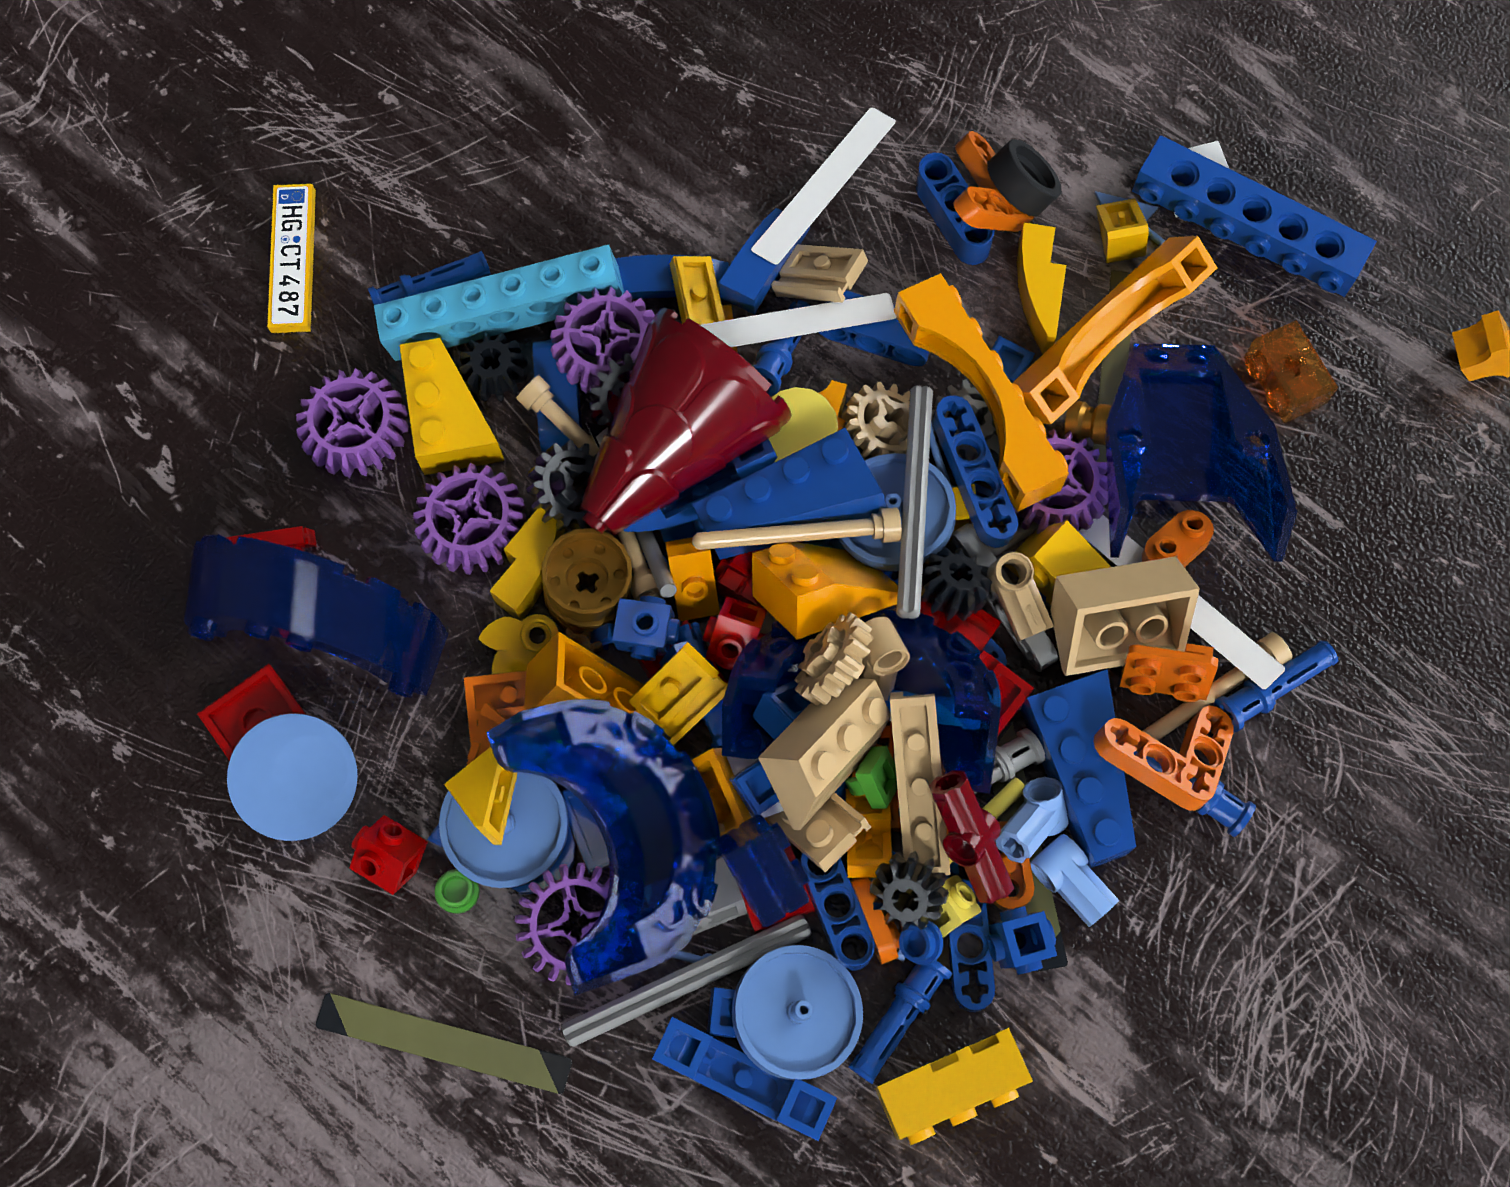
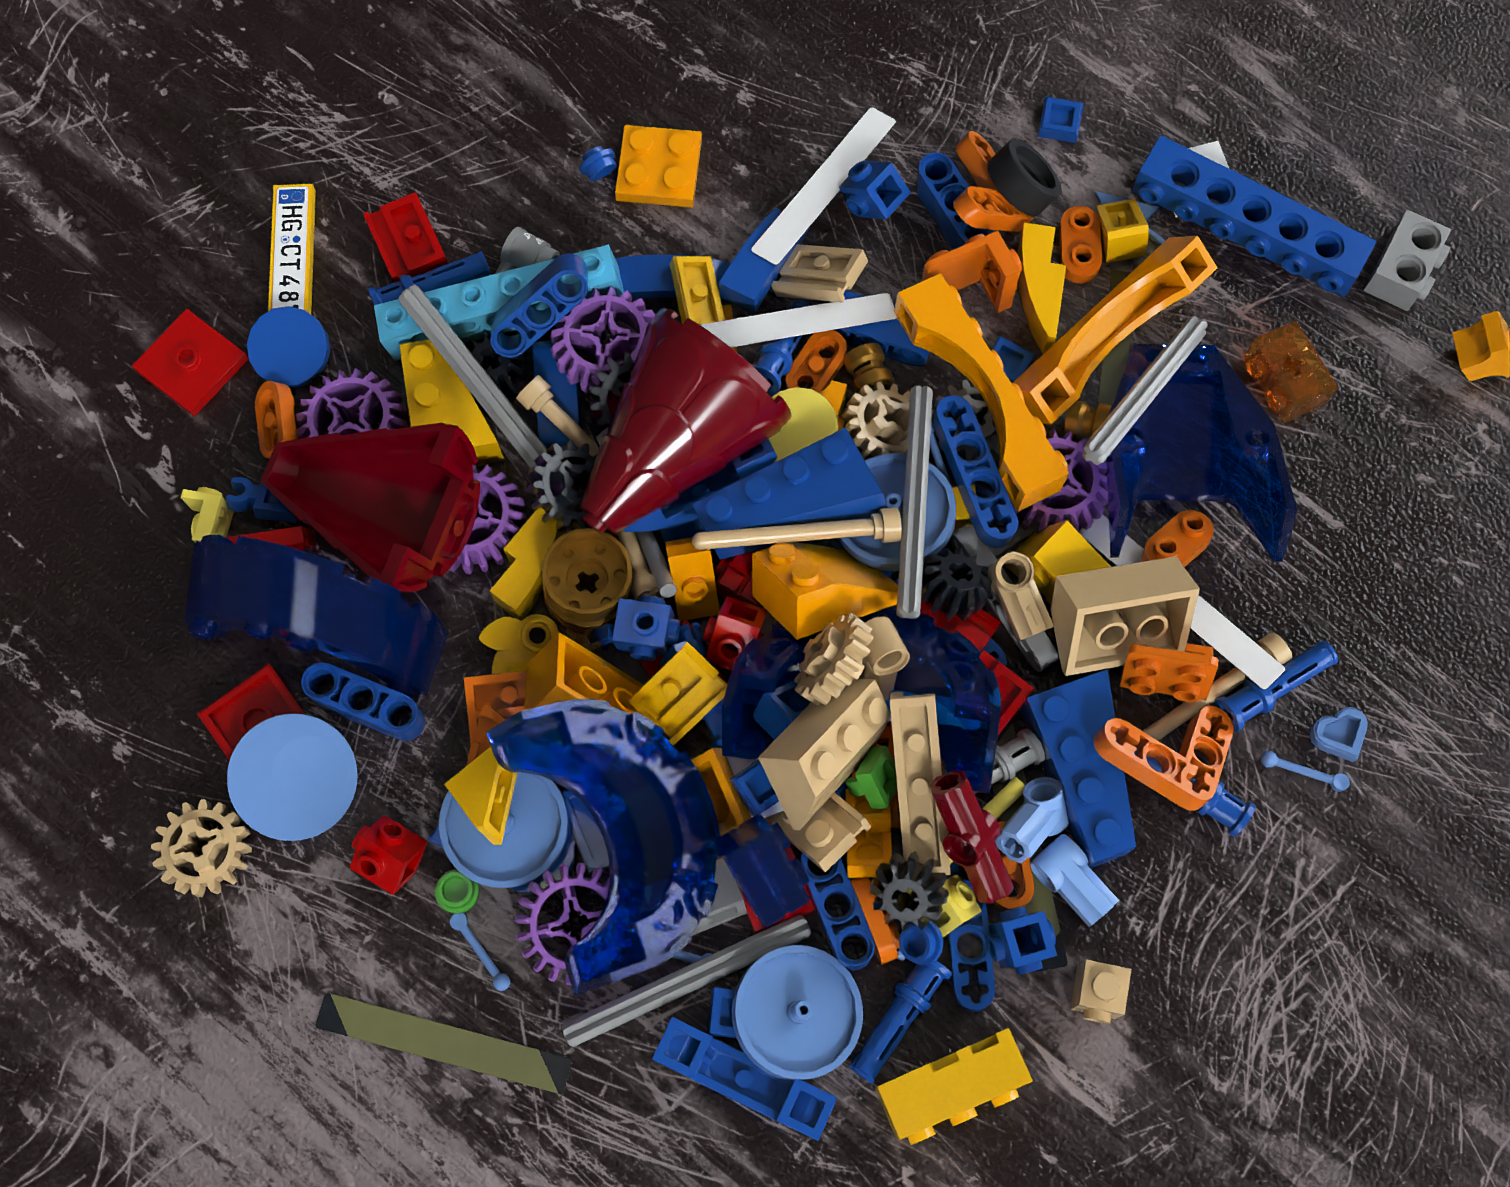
(190, 362): none -> red plate
(193, 832): none -> tan gear
(213, 515): none -> light yellow bracket
(259, 498): none -> blue plate
(274, 416): none -> orange plate
(288, 346): none -> blue tile
(349, 688): none -> blue beam
(384, 497): none -> dark red cone
(405, 238): none -> red plate
(460, 923): none -> medium blue hinge
(472, 374): none -> light grey axle
(524, 250): none -> light grey piece
(535, 323): none -> blue beam
(598, 163): none -> blue plate
(658, 166): none -> light orange plate
(814, 368): none -> orange plate
(867, 366): none -> pearl gold wheel
(874, 189): none -> blue brick
(980, 260): none -> orange bracket
(1060, 119): none -> blue tile
(1080, 240): none -> orange plate
(1100, 991): none -> tan brick
(1144, 391): none -> light grey axle
(1337, 782): none -> medium blue hinge
(1341, 733): none -> medium blue tile
(1406, 259): none -> light grey brick

